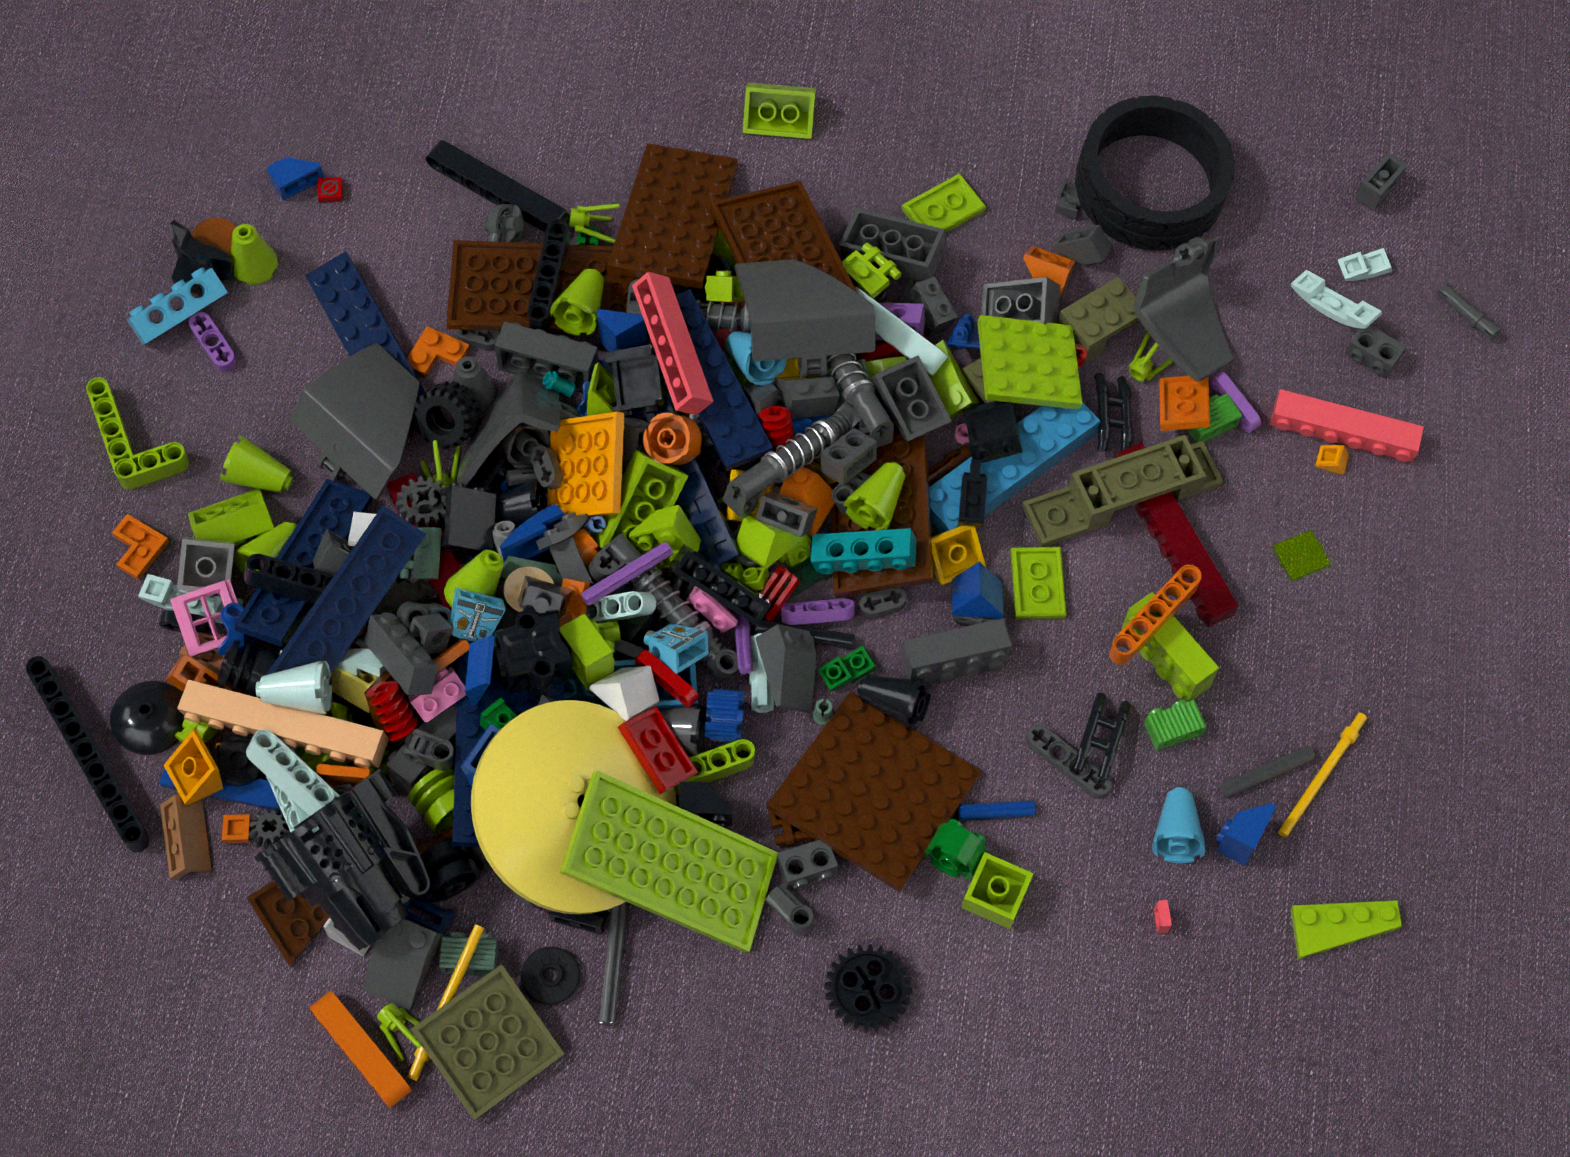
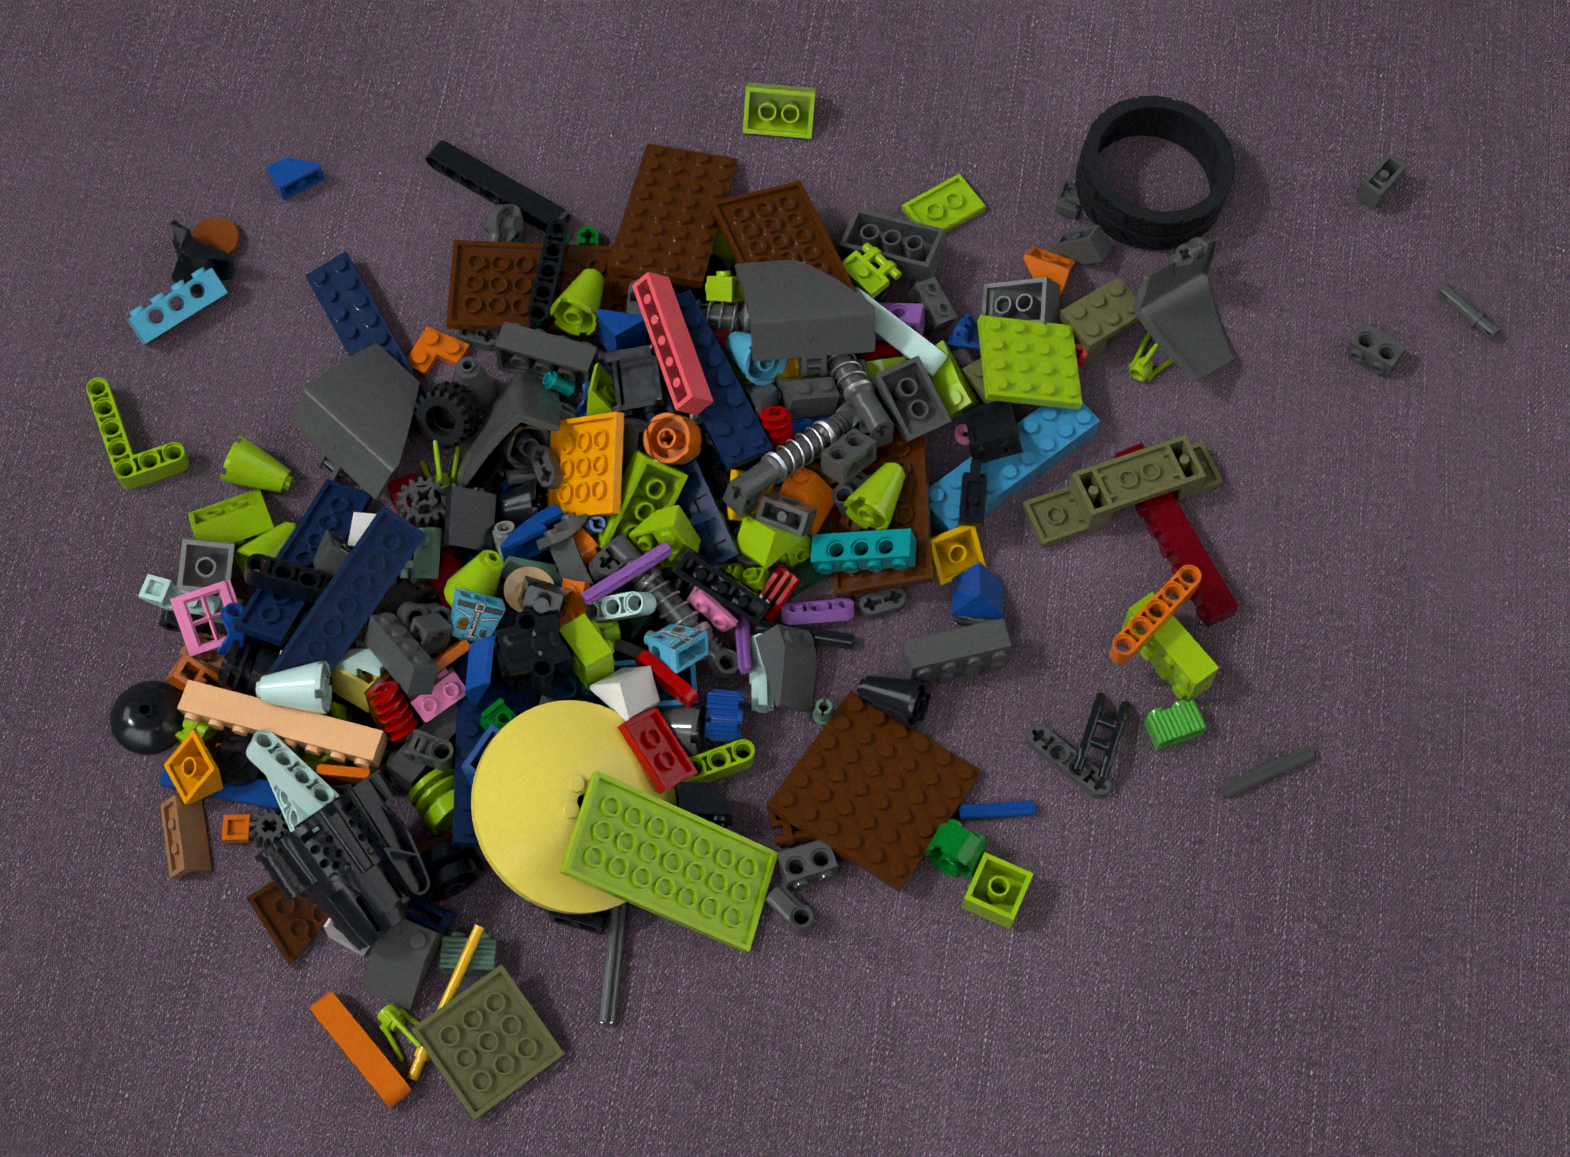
(92, 763): black beam -> none
(144, 546): orange plate -> none
(212, 351): medium lavender beam -> none
(252, 256): lime cone -> none
(330, 189): red tile -> none
(550, 992): black wheel -> none
(581, 215): lime plant -> none
(846, 997): black gear -> none
(847, 669): green slope -> none
(948, 463): reddish brown pin -> none
(1038, 583): lime tile -> none
(1106, 422): black piece -> none
(1162, 917): coral tile -> none
(1179, 829): medium azure cone -> none
(1184, 403): orange tile -> none
(1223, 384): medium lavender beam -> none
(1223, 417): bright green brick -> none
(1241, 835): blue slope -> none
(1301, 555): clear neon green piece -> none
(1332, 304): light aqua slope -> none
(1332, 458): light orange slope -> none
(1338, 924): lime wing -> none
(1346, 426): coral brick -> none
(1348, 737): yellow bar -> none
(1364, 266): light aqua slope -> none

